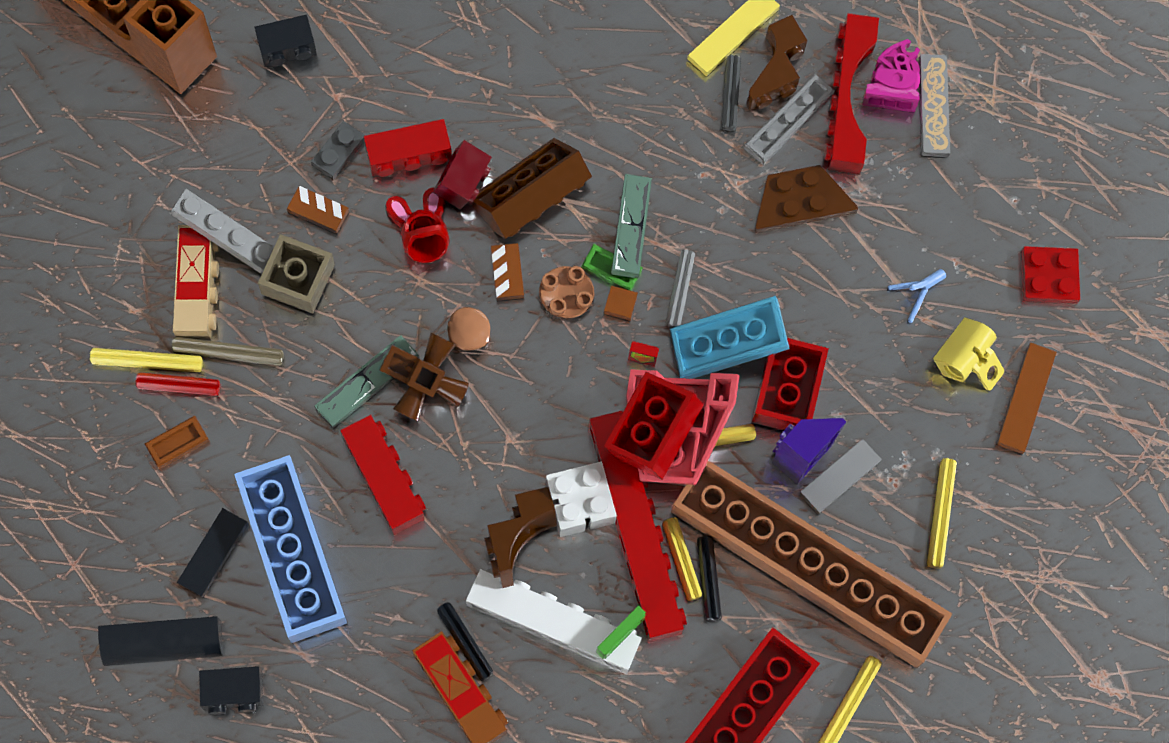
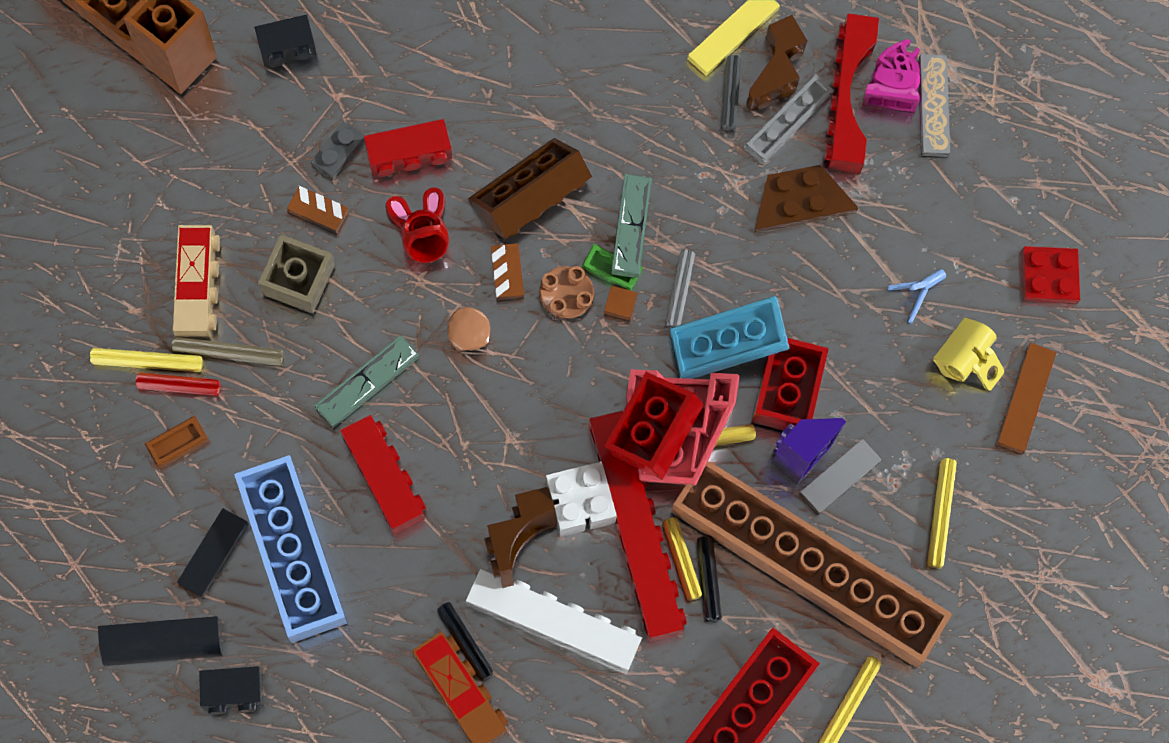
(222, 230): light grey plate -> none
(423, 376): reddish brown brick -> none
(462, 175): dark red brick -> none
(621, 632): bright green tile -> none
(643, 353): red tile -> none

